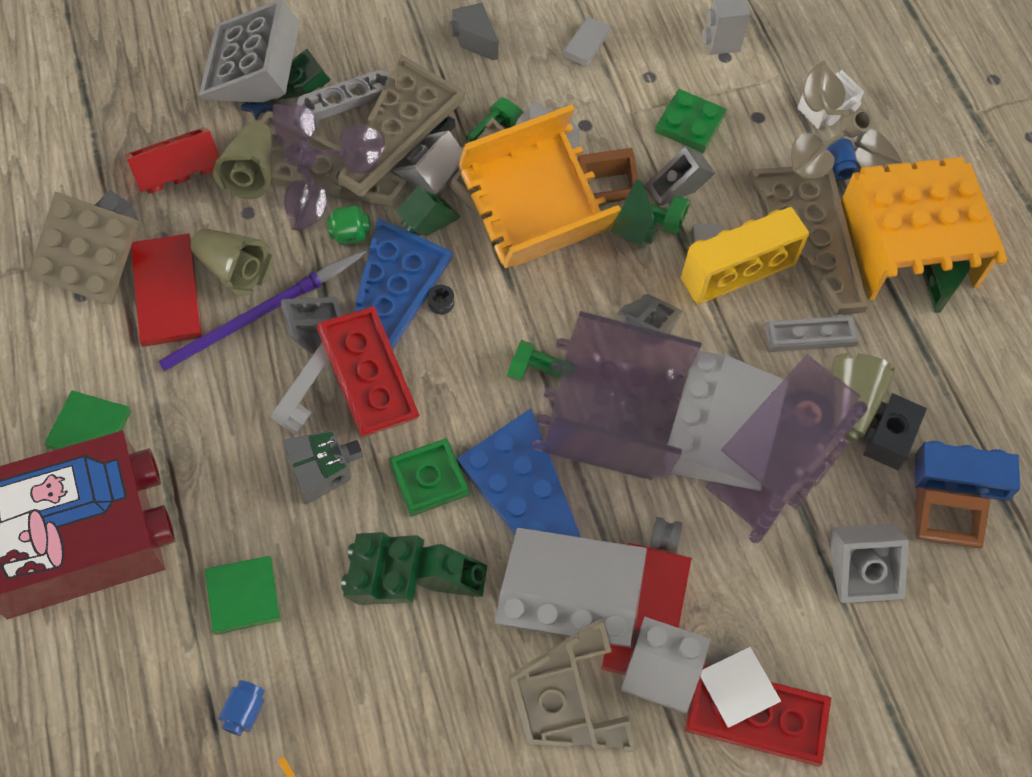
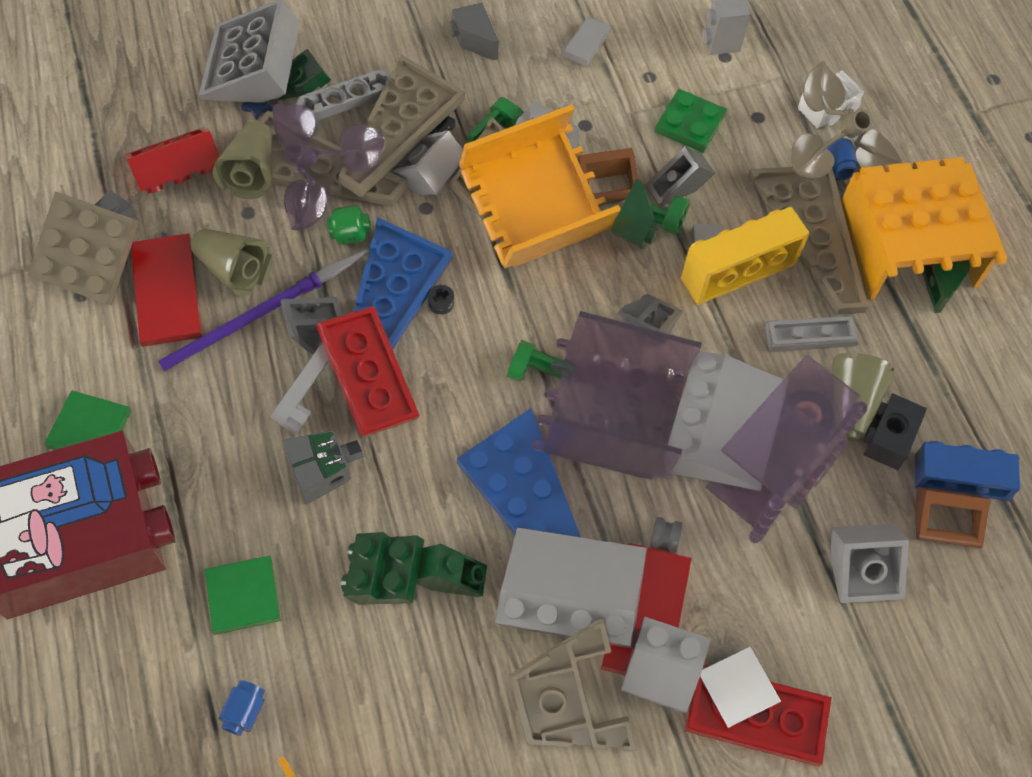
(426, 212): dark green slope -> none
(428, 477): green tile -> none

